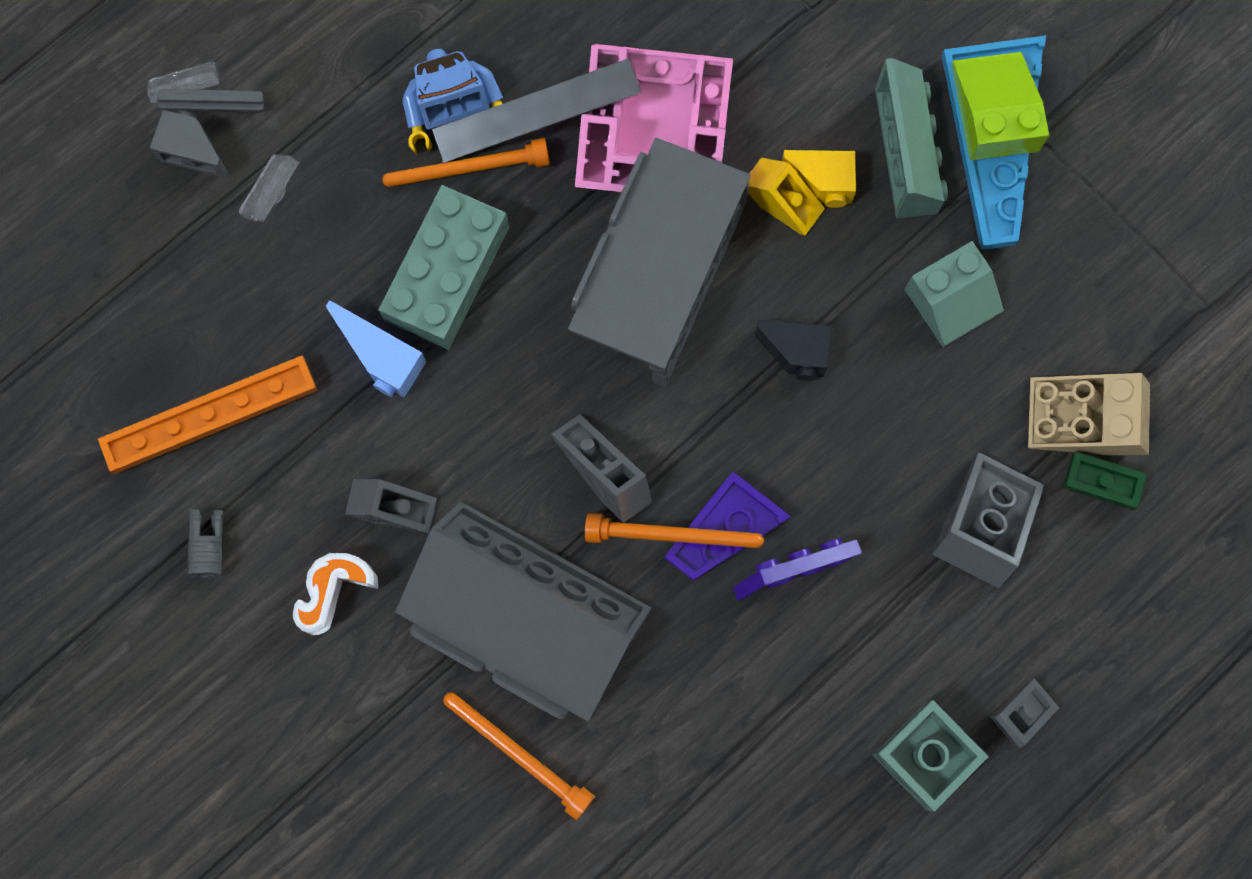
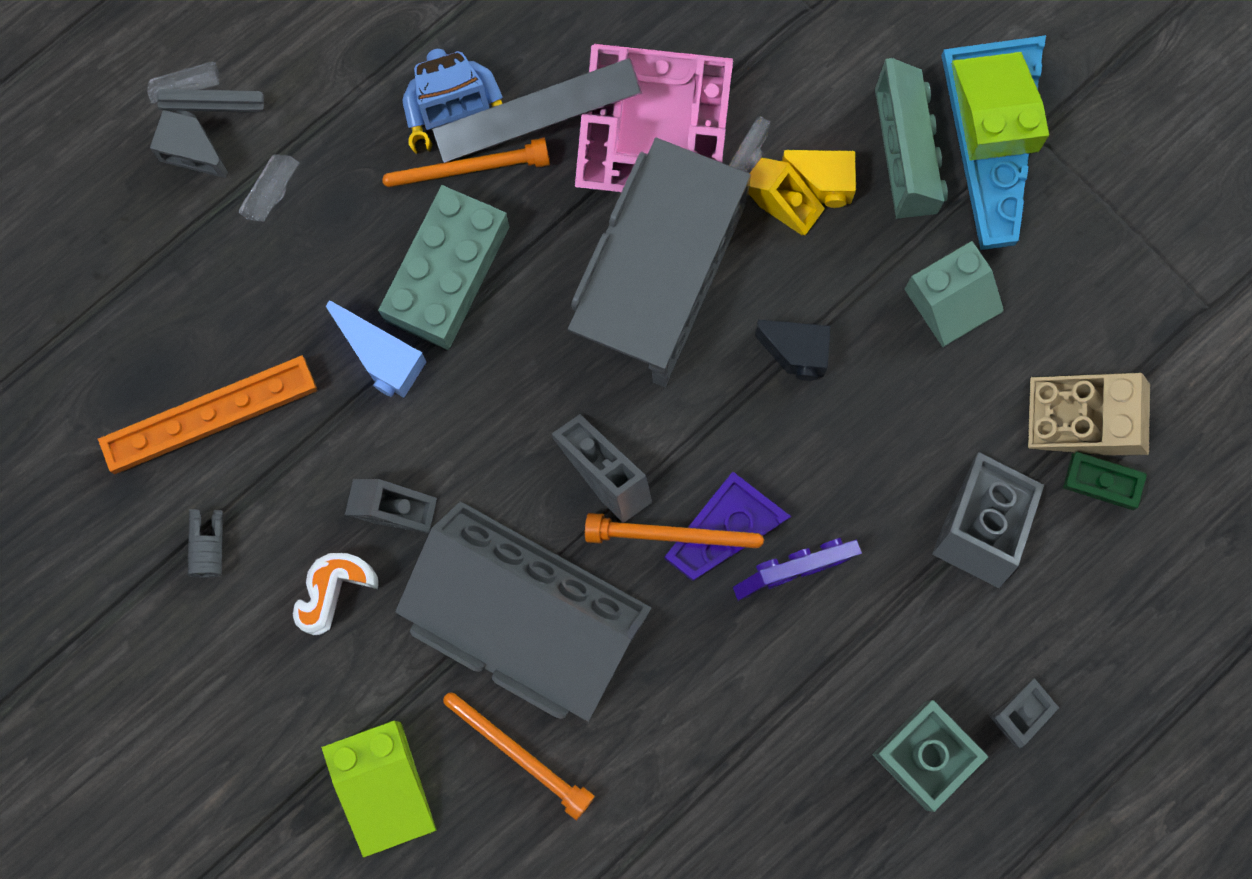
(379, 788): none -> lime slope
(749, 151): none -> clear plate

